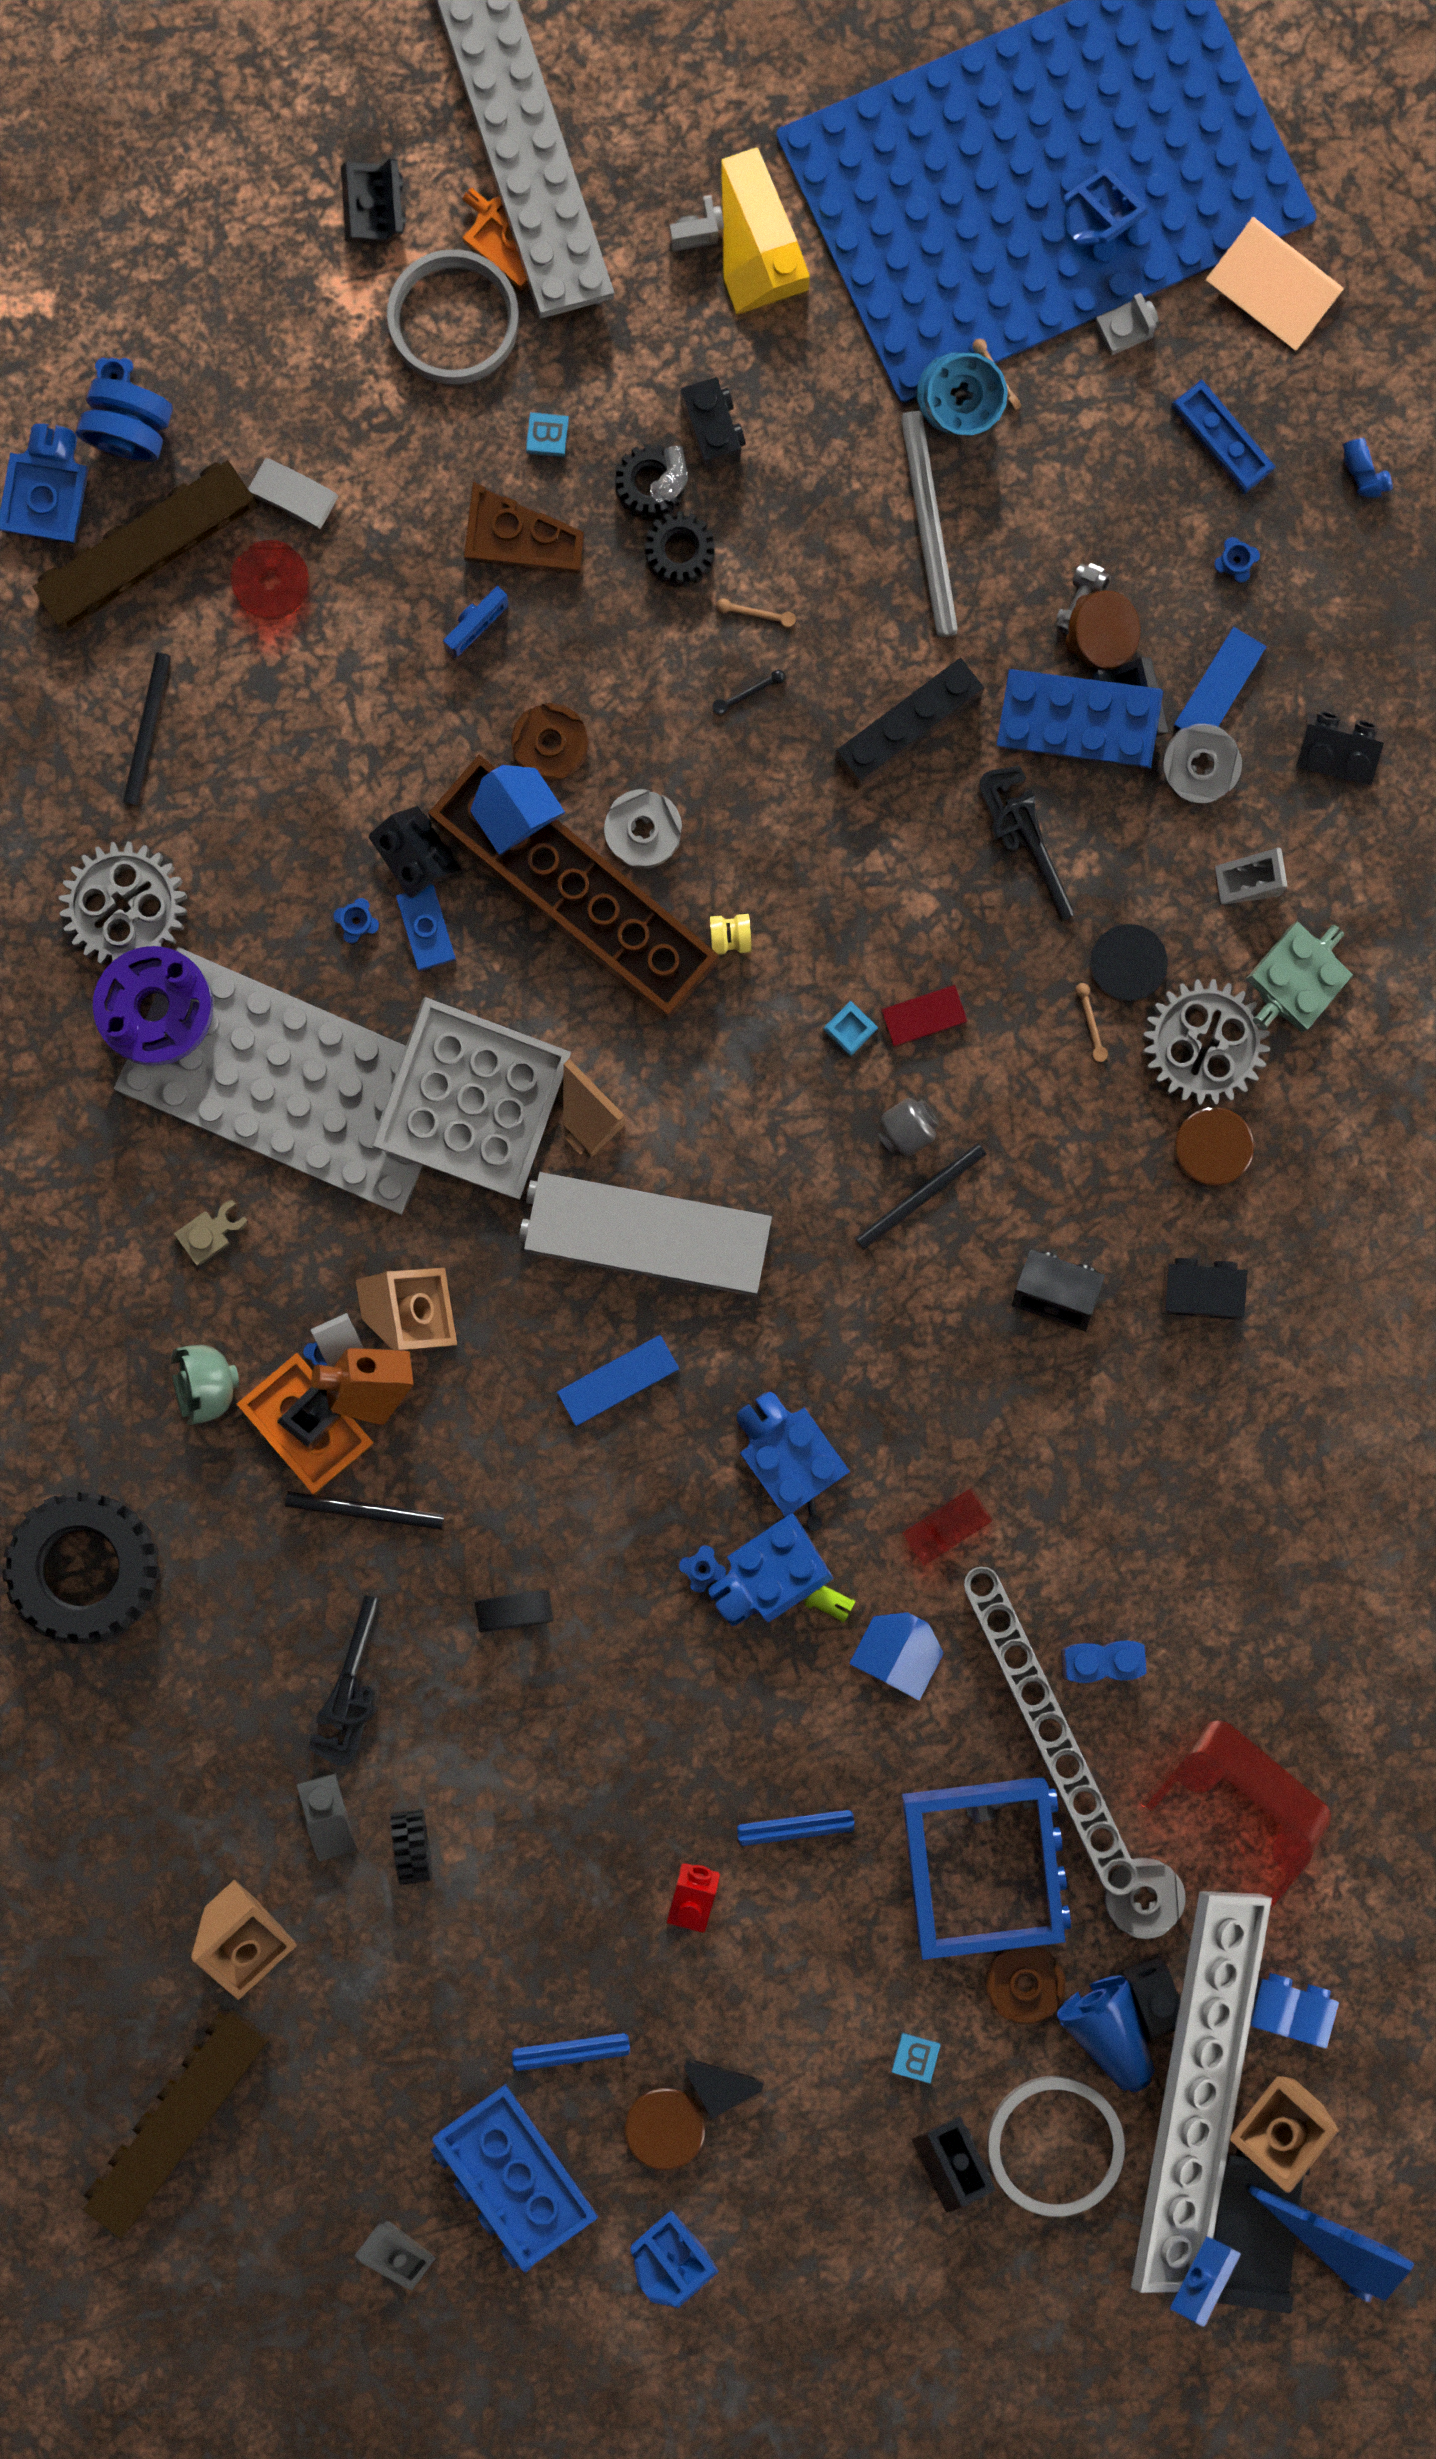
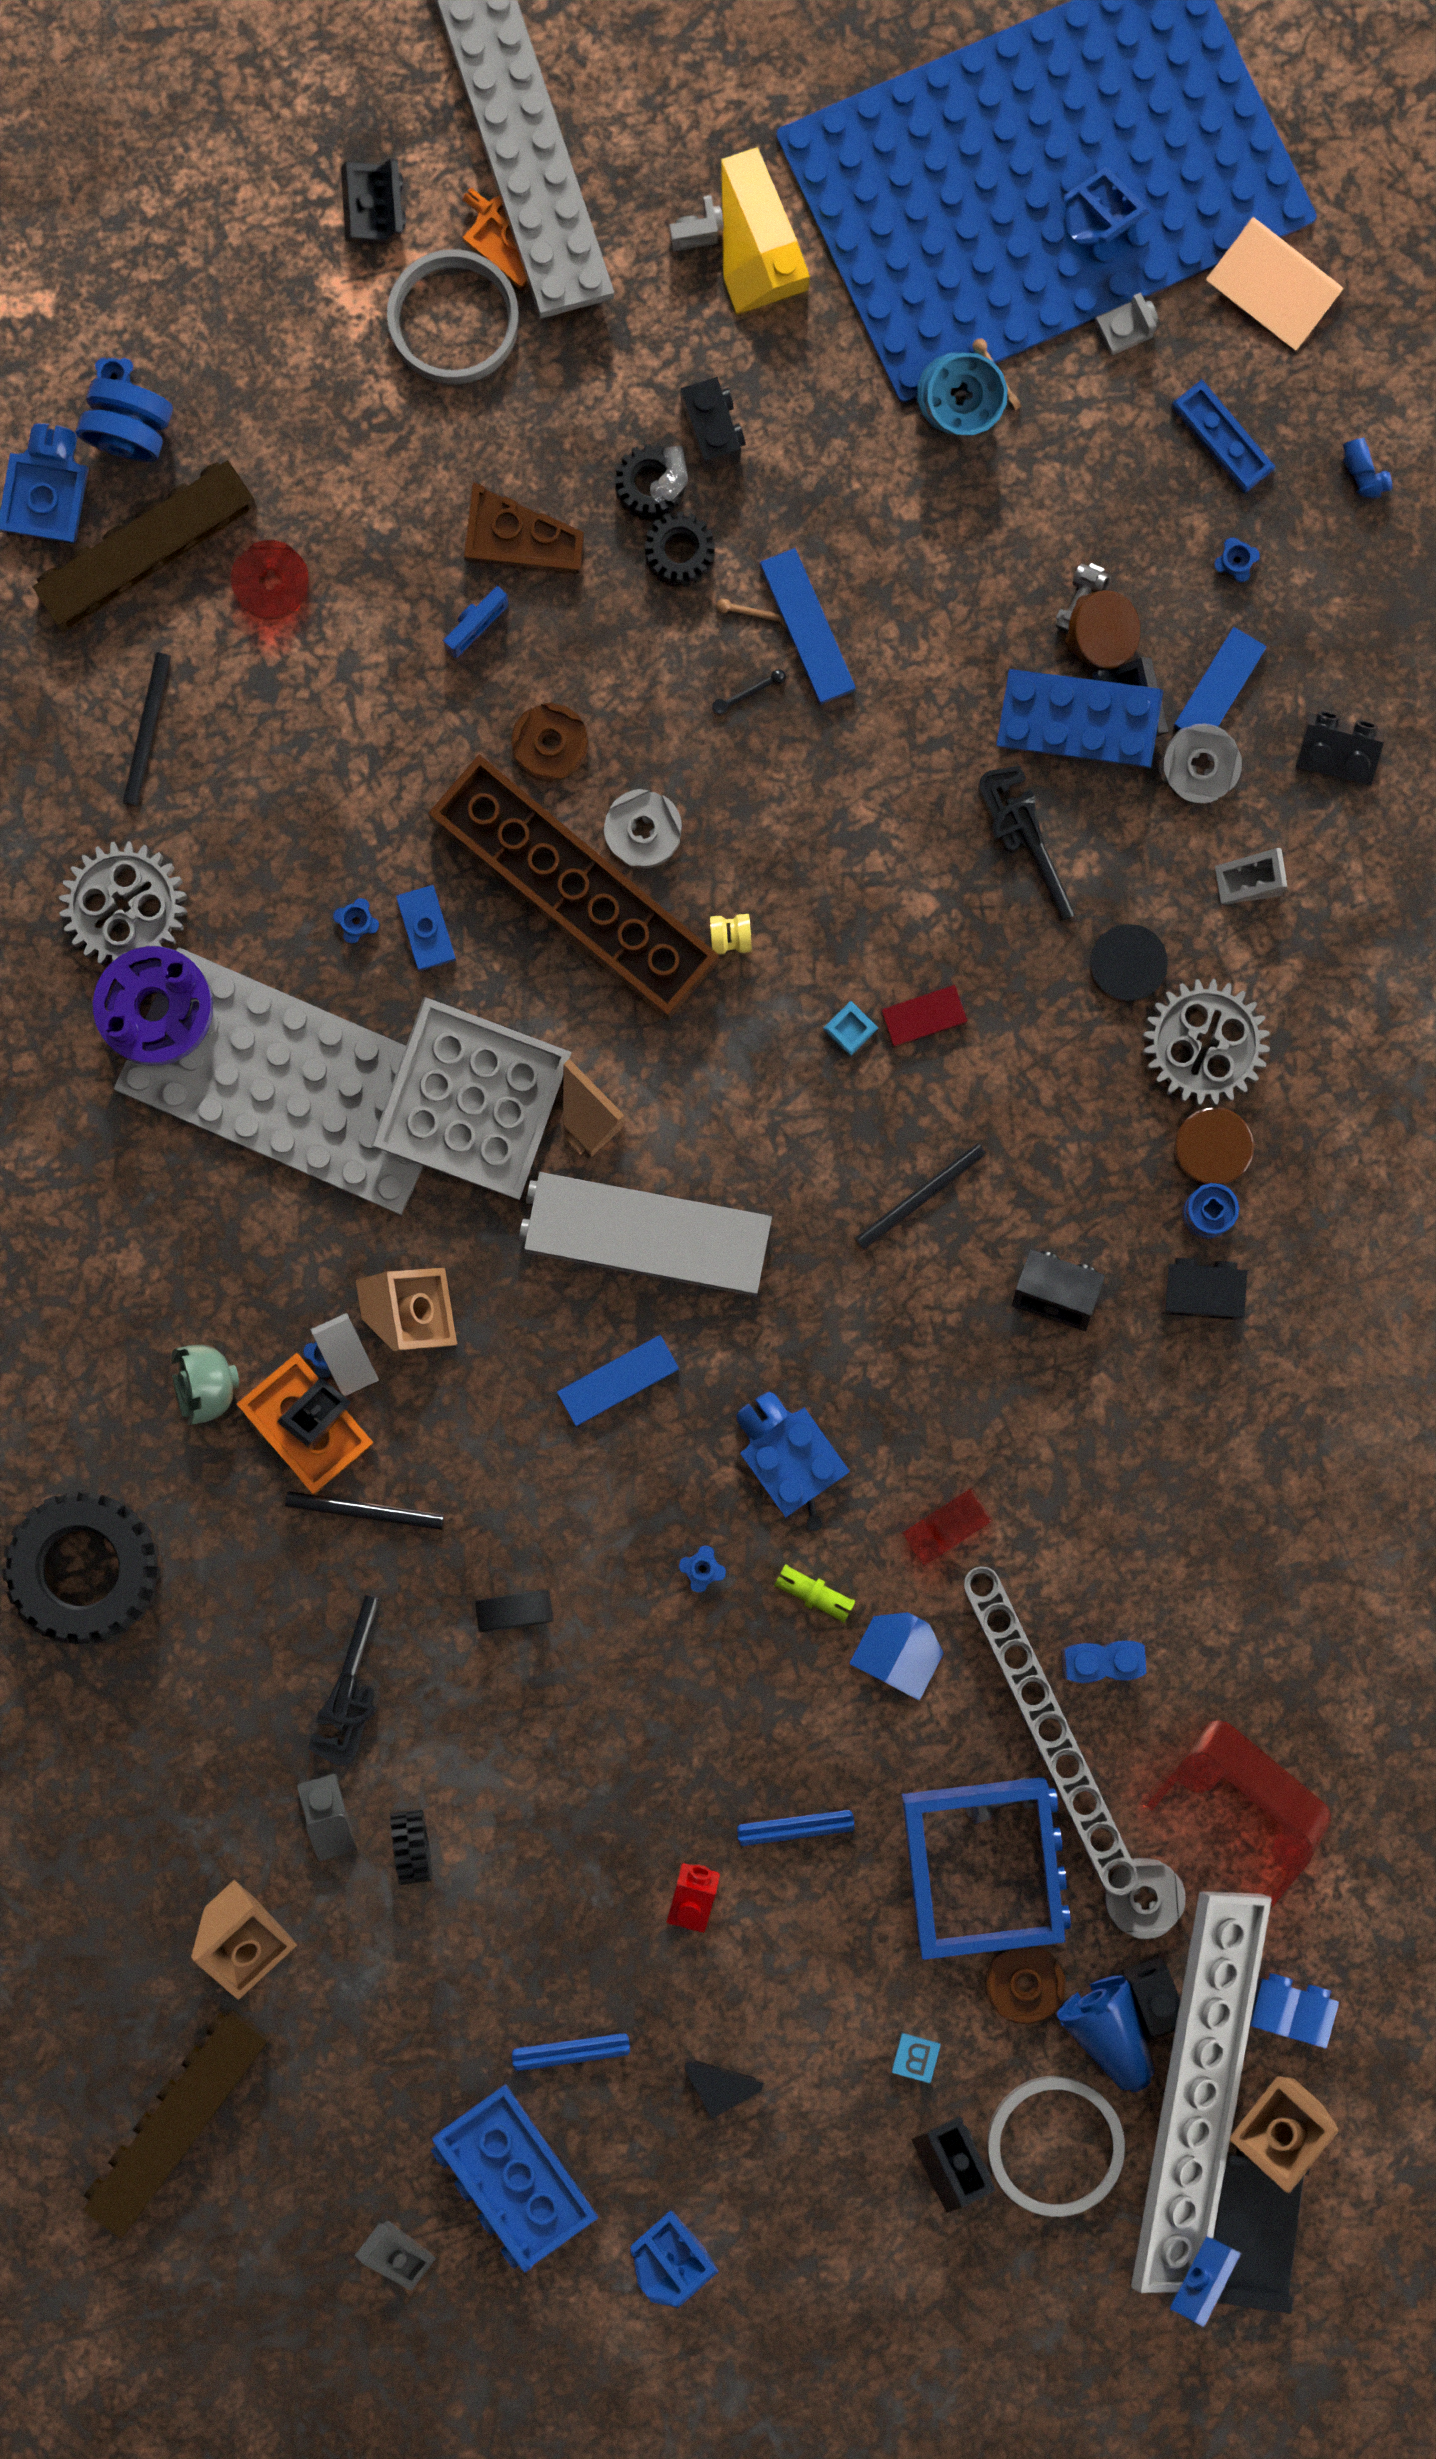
(205, 1236): dark tan plate -> none
(293, 493): light grey slope -> none
(366, 1383): dark orange torso -> none
(413, 851): black bracket -> none
(513, 805): blue slope -> none
(547, 434): dark azure tile -> none
(664, 2128): reddish brown tile -> none
(770, 1574): blue plate -> none
(807, 626): none -> blue tile
(908, 1127): flat silver head -> none
(909, 723): black brick -> none
(929, 524): light grey axle -> none
(1099, 1053): medium nougat hinge -> none
(1210, 1211): none -> blue wheel
(1299, 977): sand green plate -> none
(1354, 2258): blue wedge -> none

